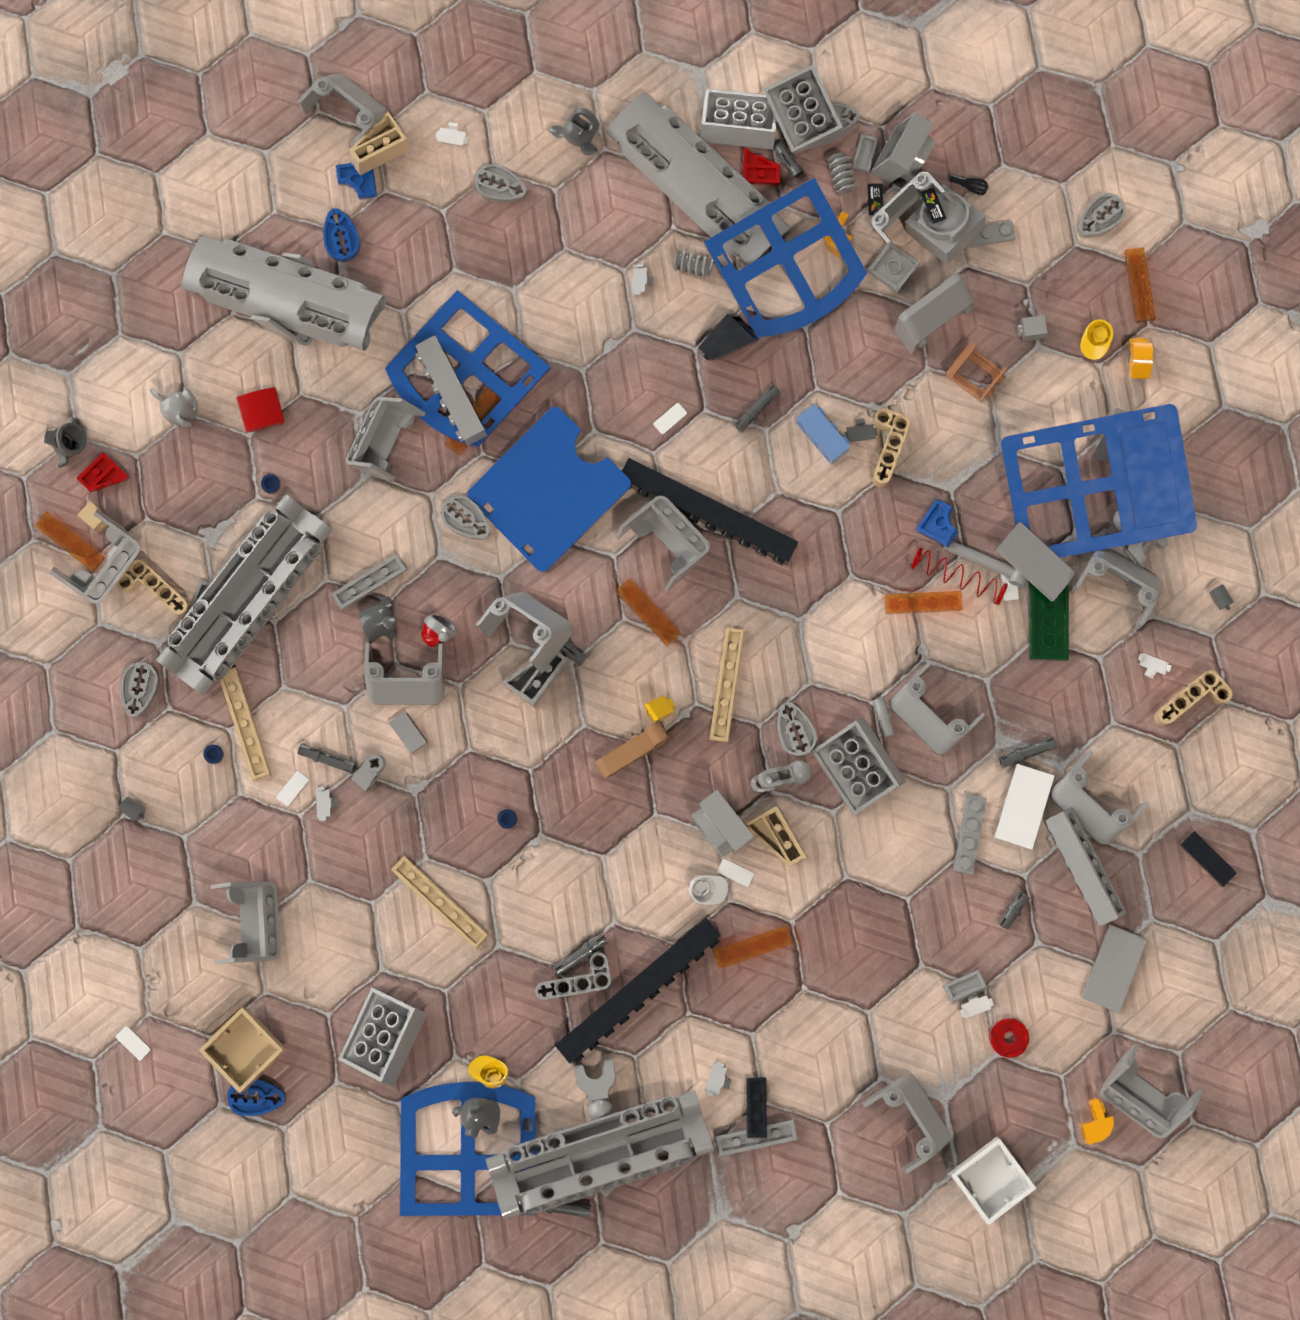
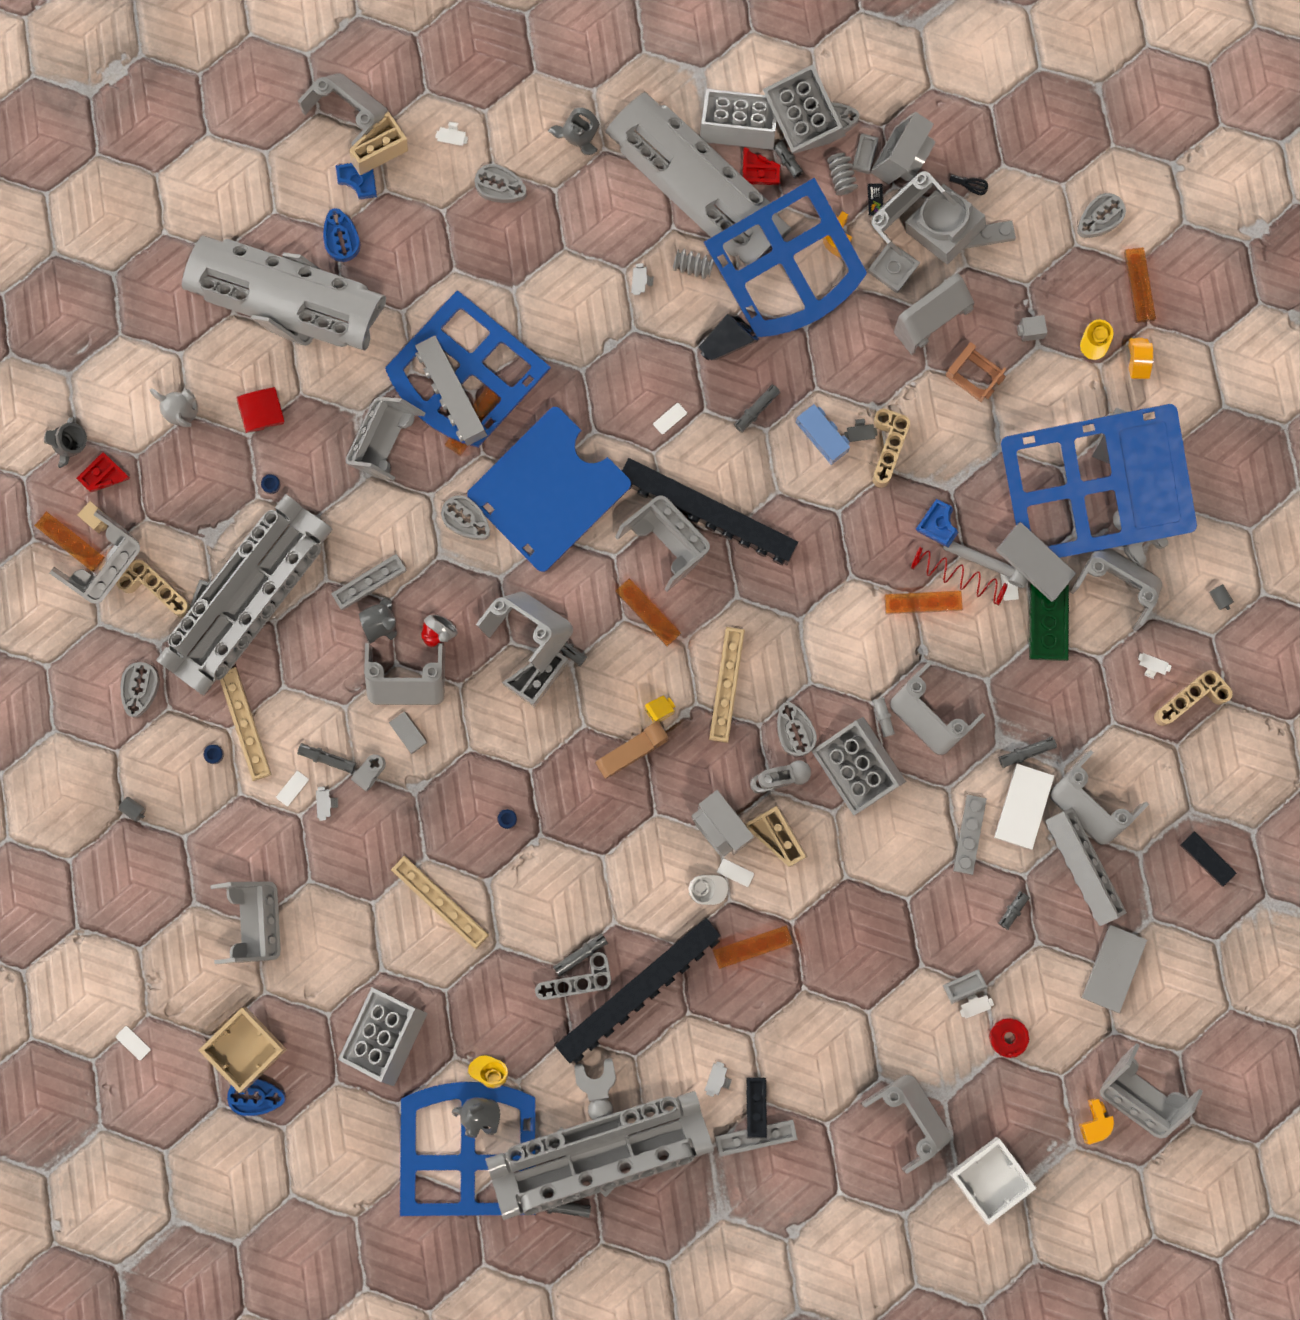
(933, 205): black sticker -> none

